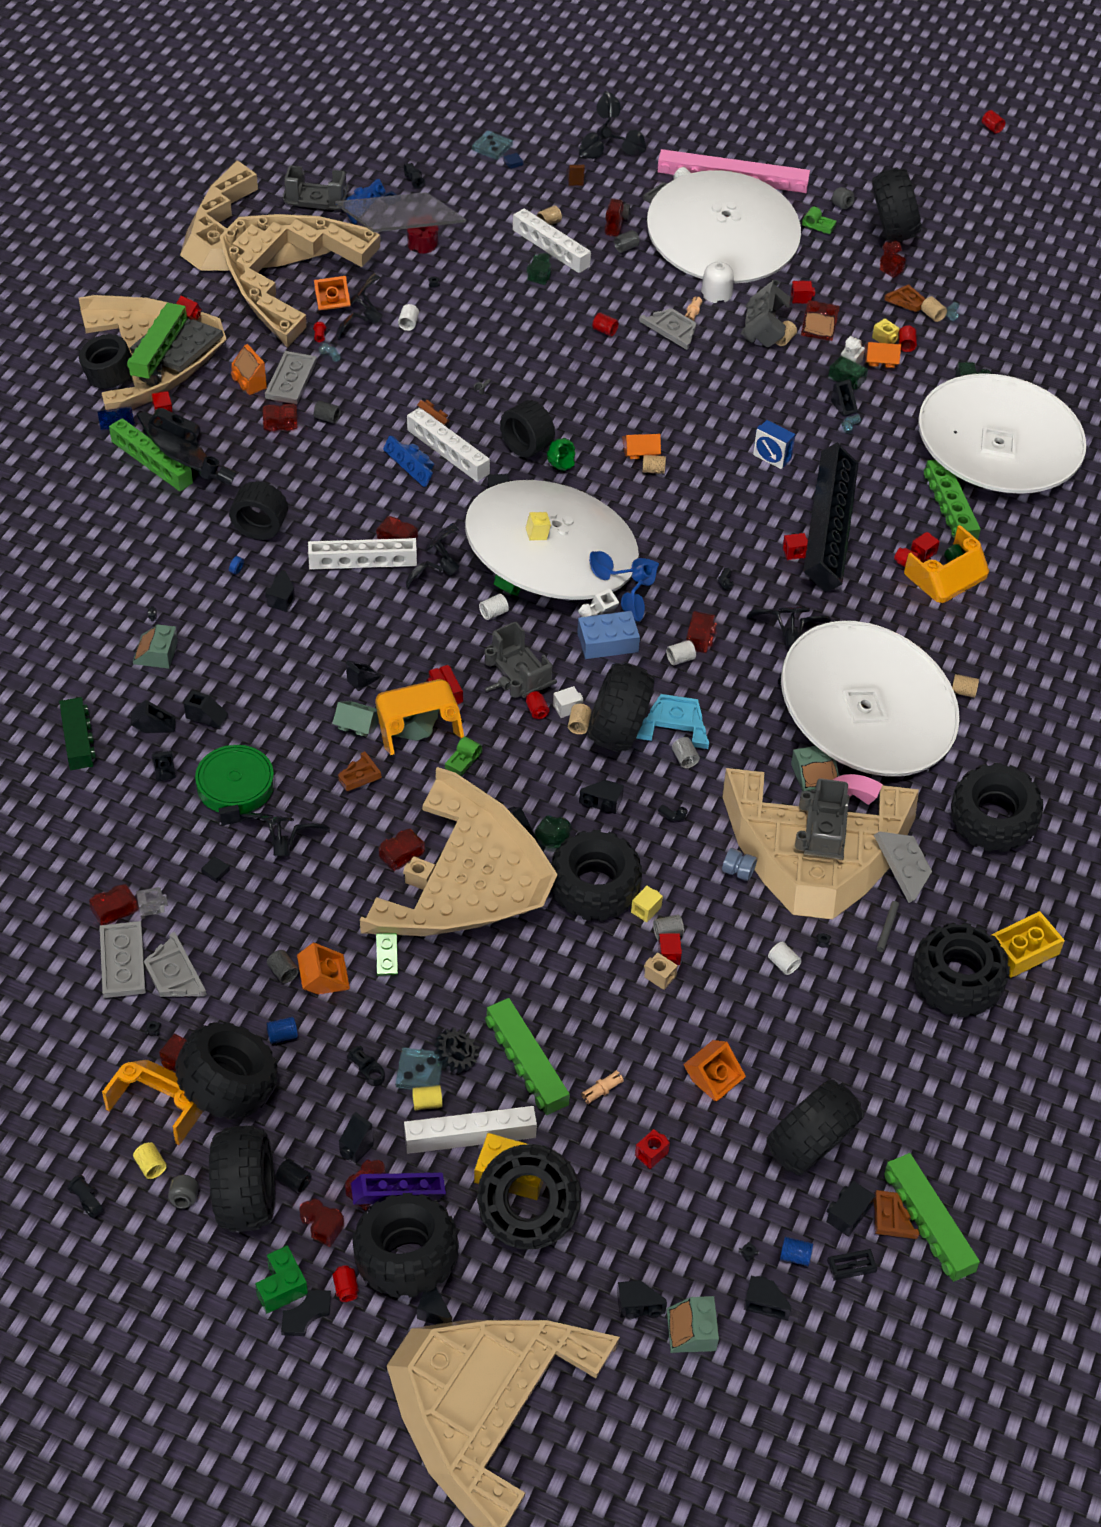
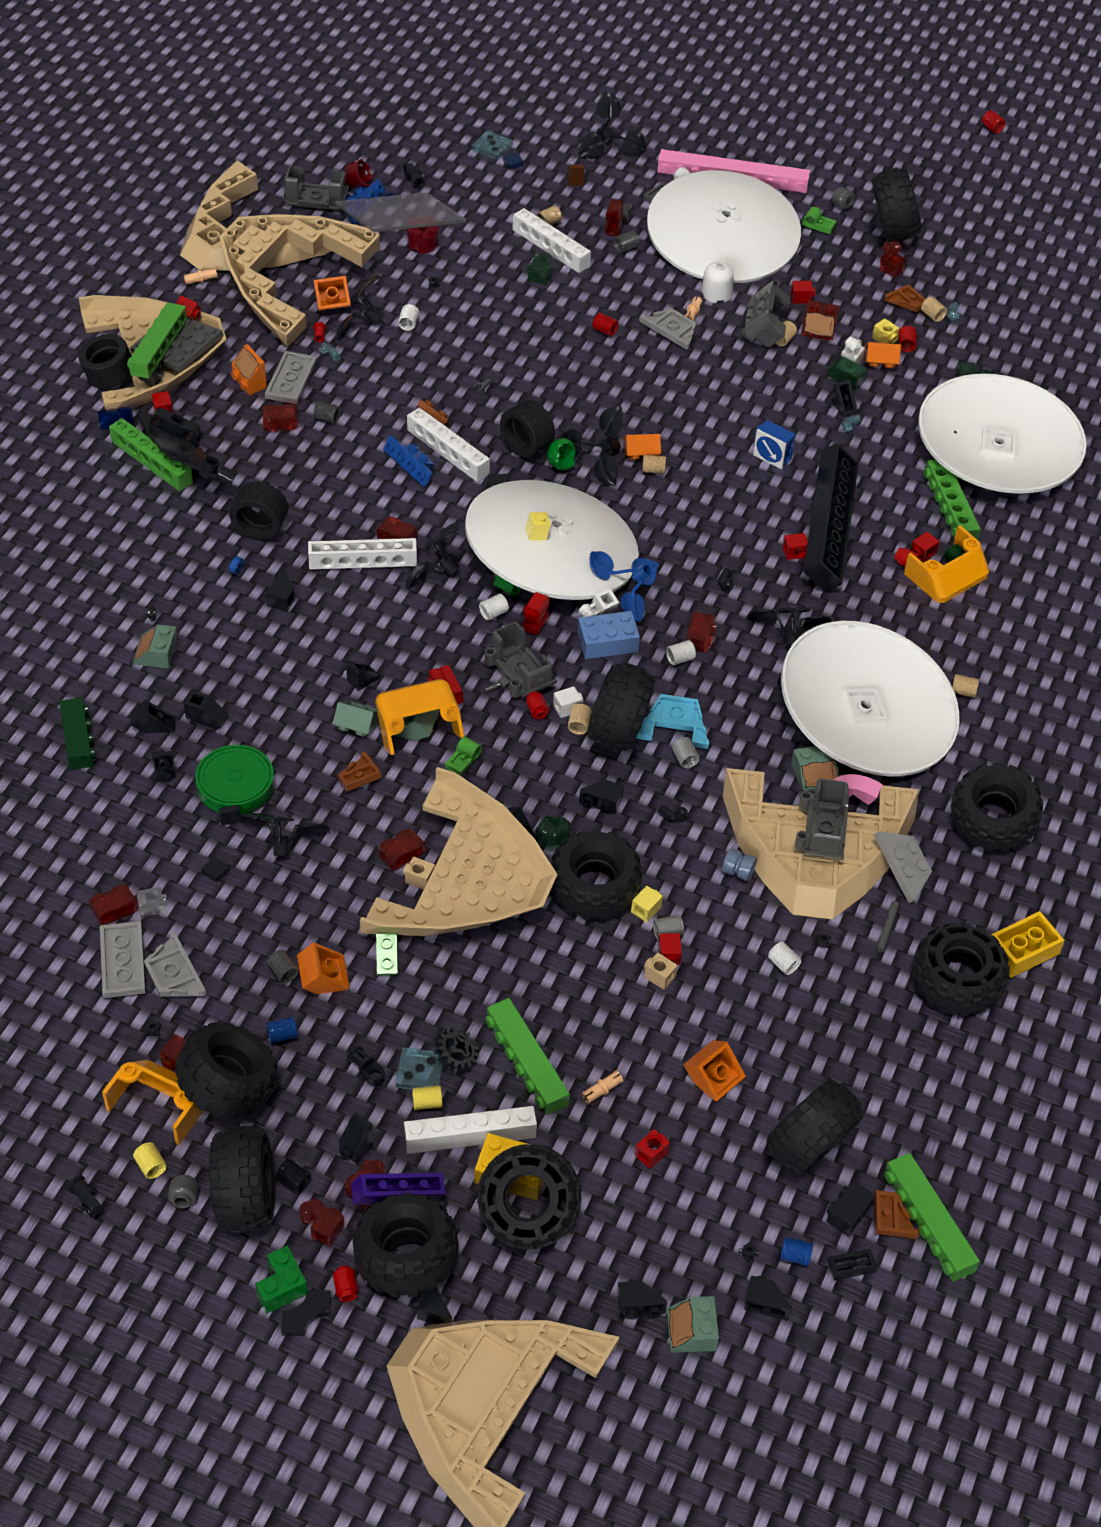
(200, 276): none -> light nougat pin
(356, 174): none -> dark red helmet
(536, 613): none -> red brick
(607, 467): none -> black plant

